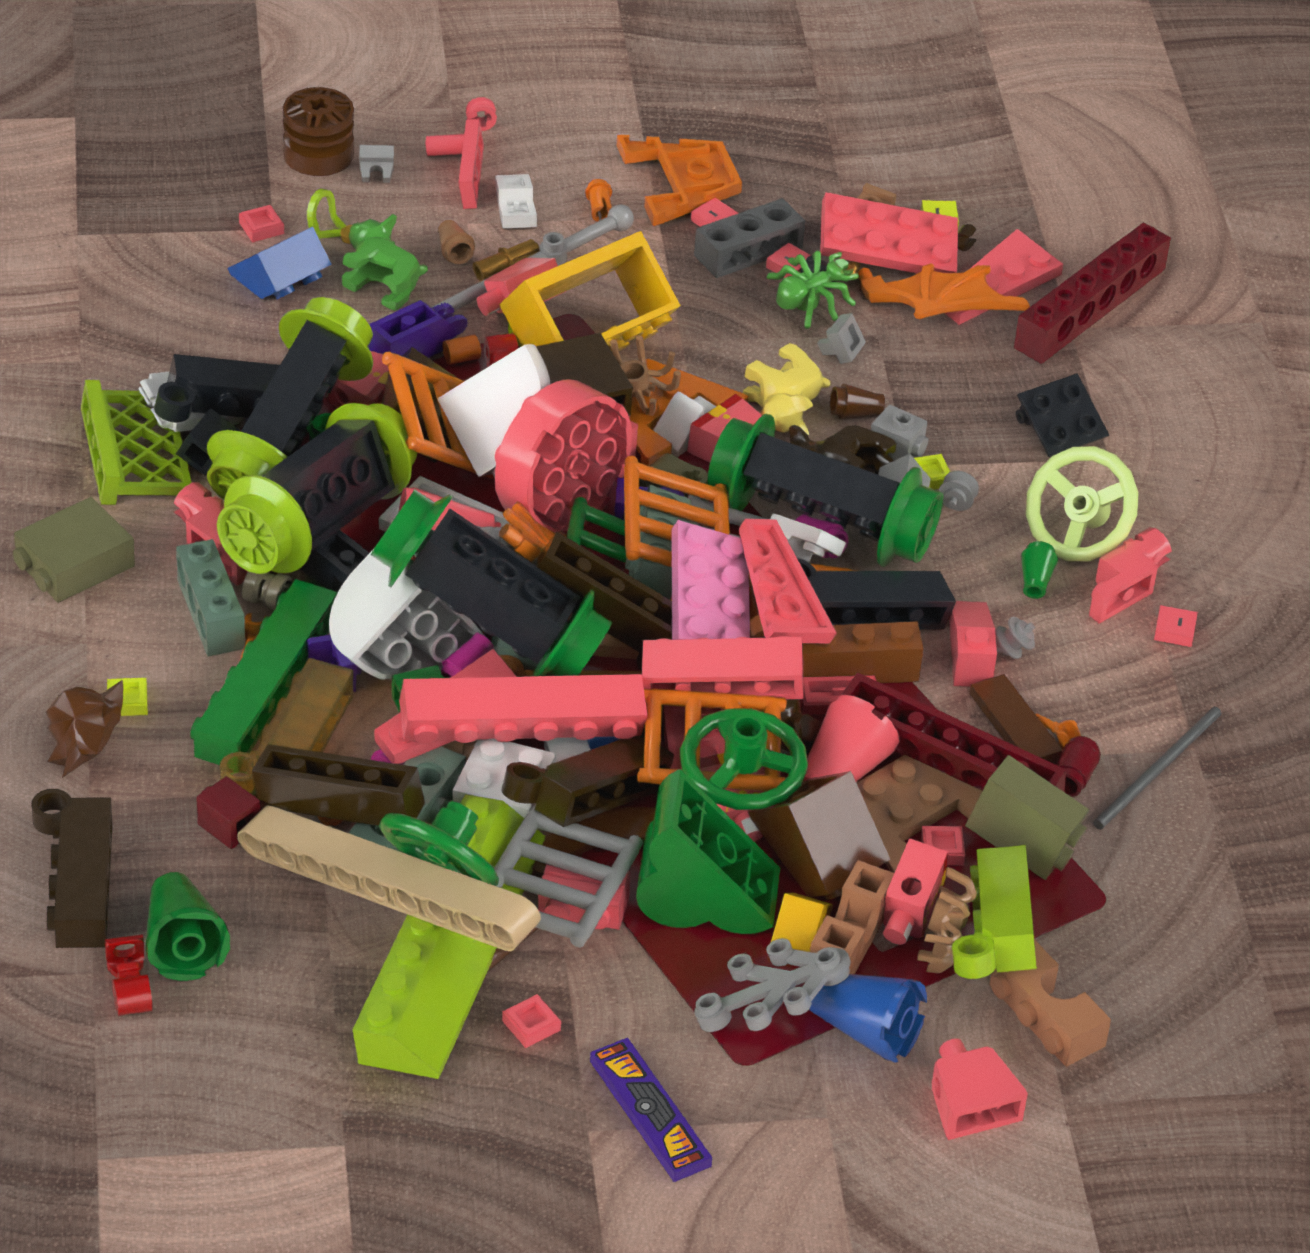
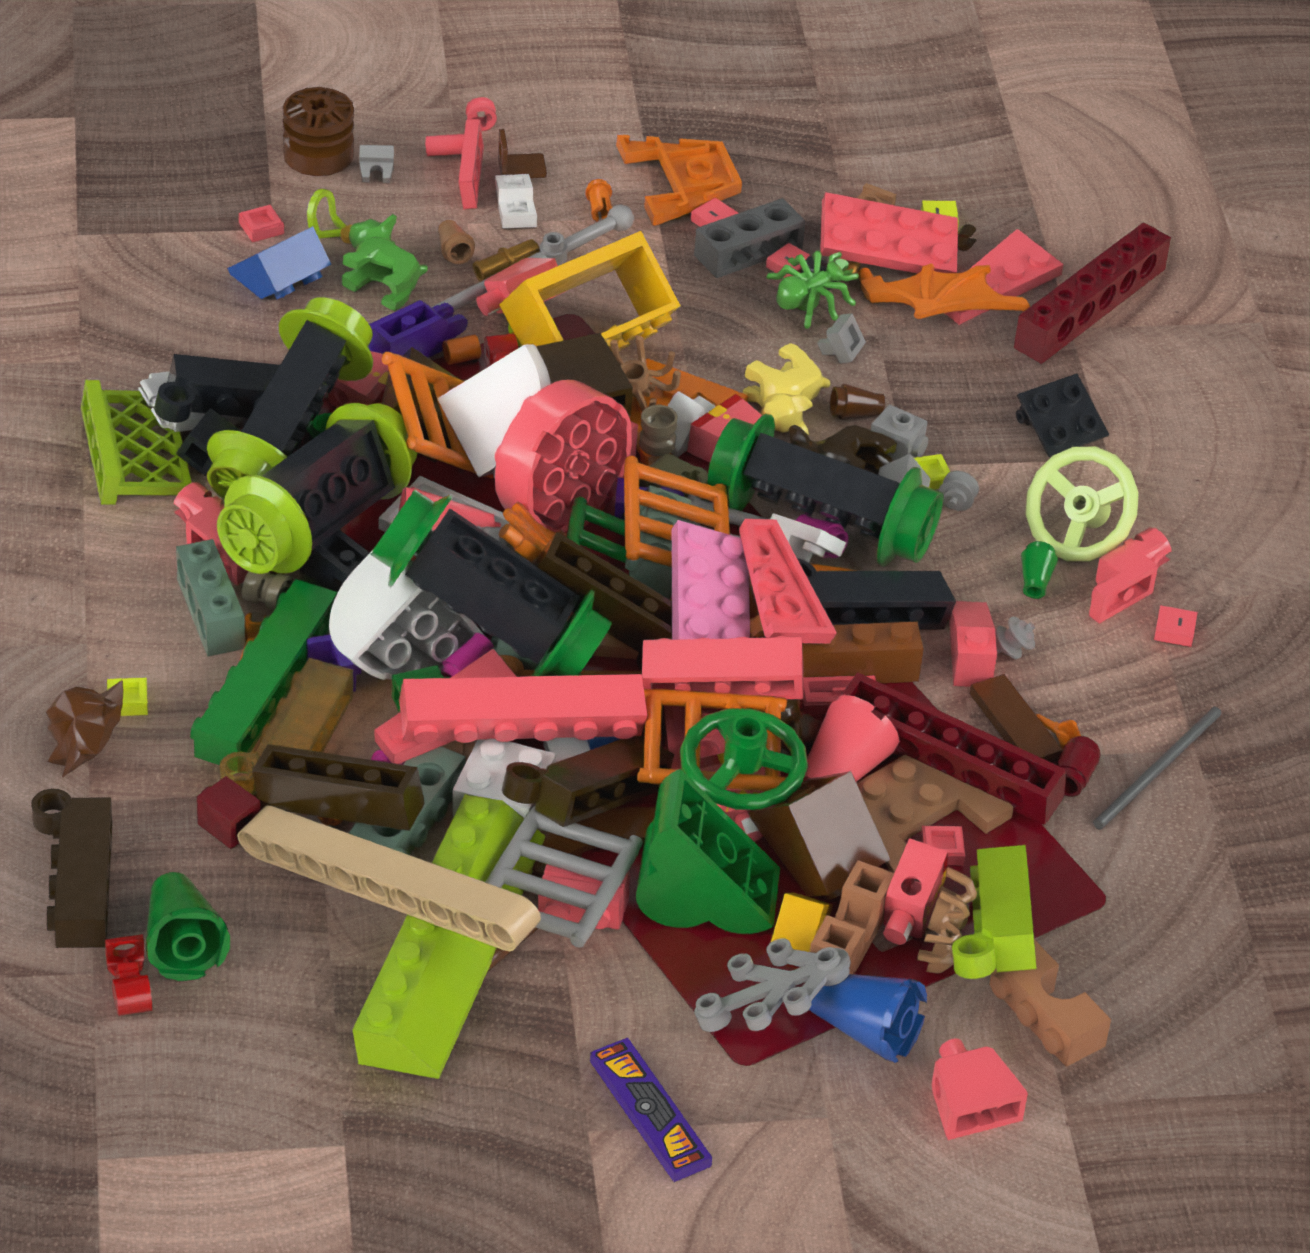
(74, 549): olive brick -> none
(442, 841): green piece -> none
(517, 164): none -> reddish brown bracket
(531, 1021): coral tile -> none
(658, 430): none -> dark tan wheel
(1029, 811): olive brick -> none

